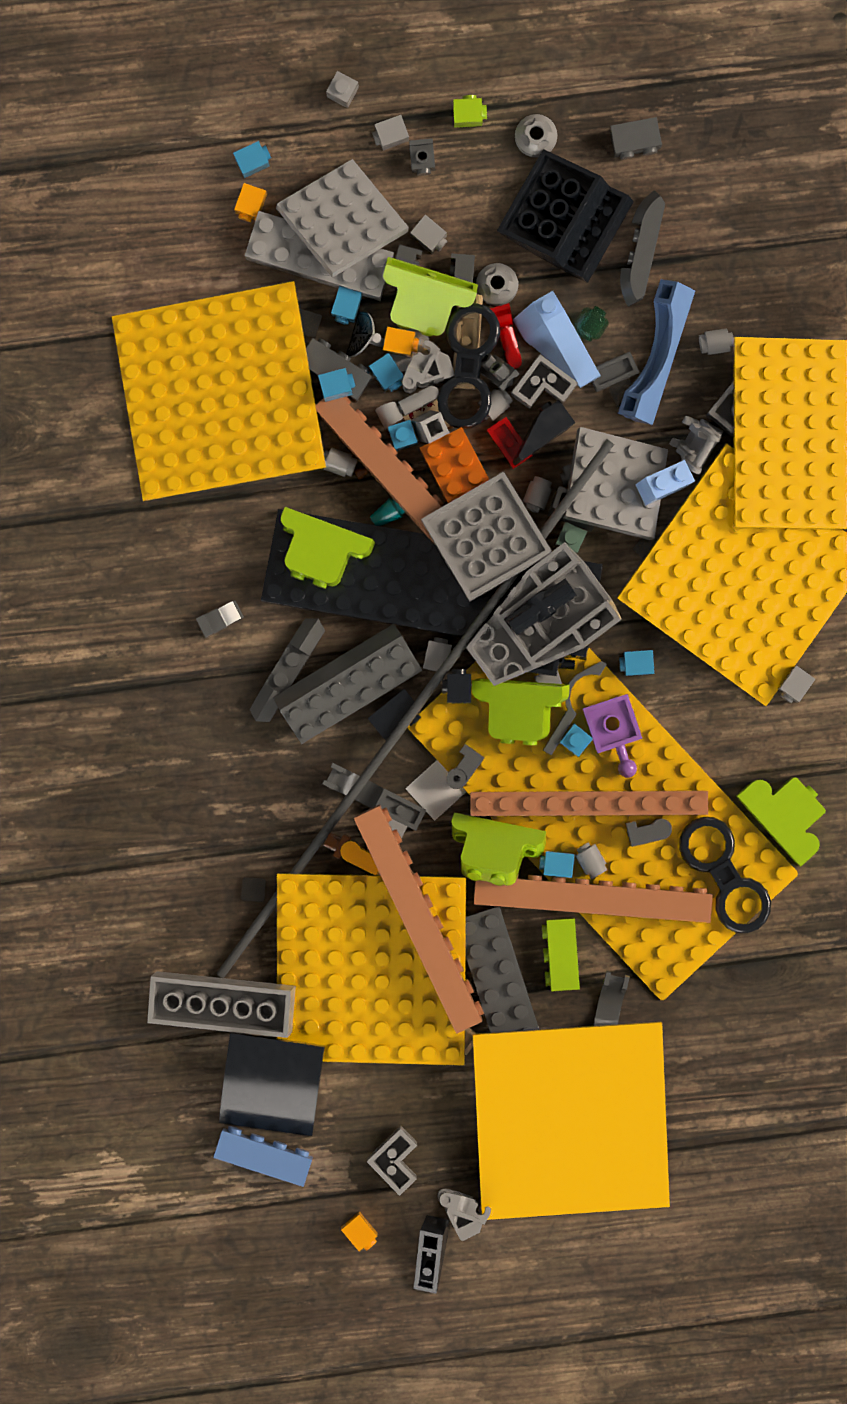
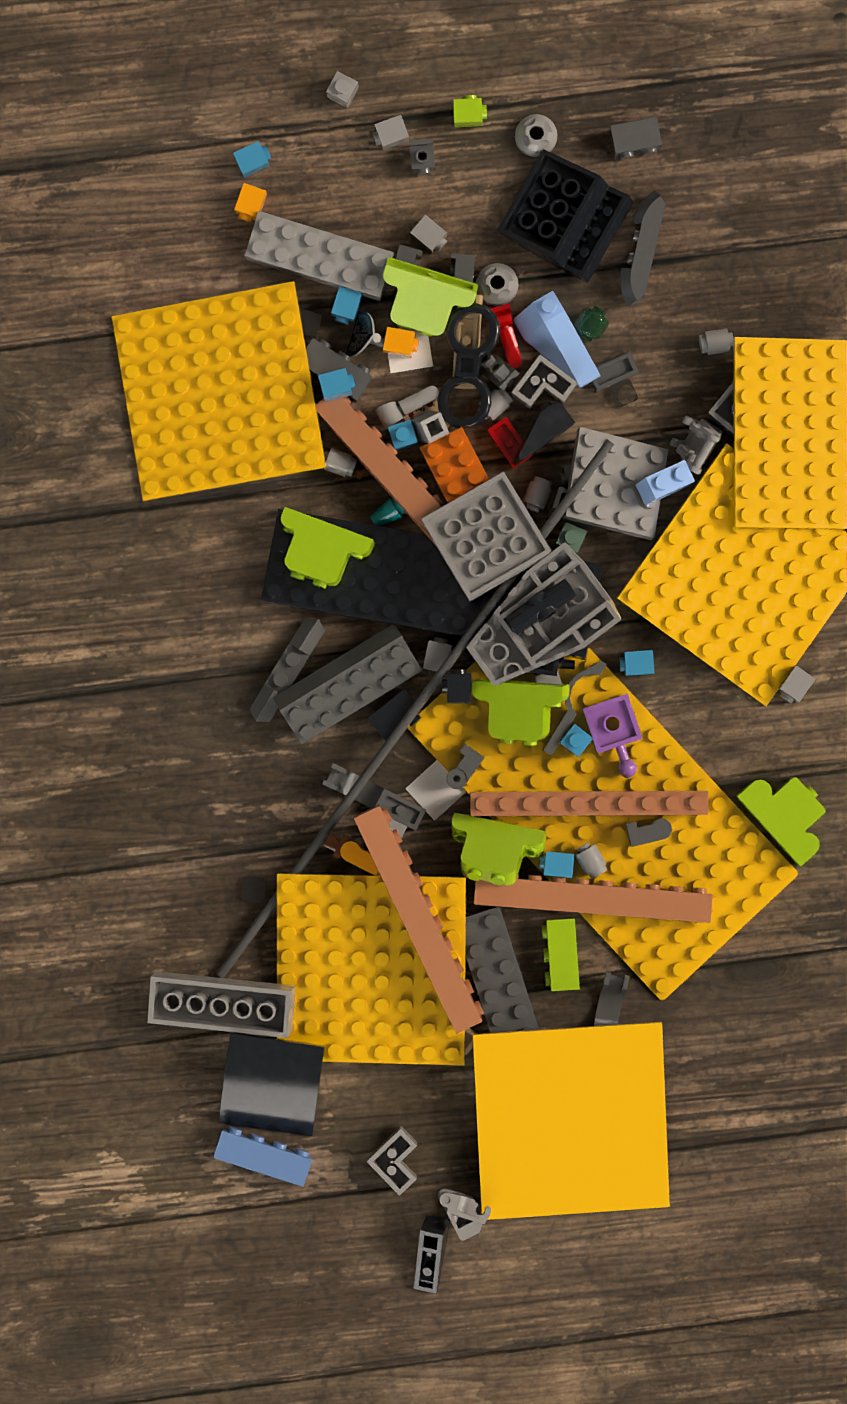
(219, 619): dark grey leg -> none
(342, 218): light grey plate -> none
(360, 1232): light orange brick -> none
(387, 373): dark azure brick -> none
(427, 369): light grey piece -> none
(671, 311): medium blue arch -> none
(725, 874): black bar -> none

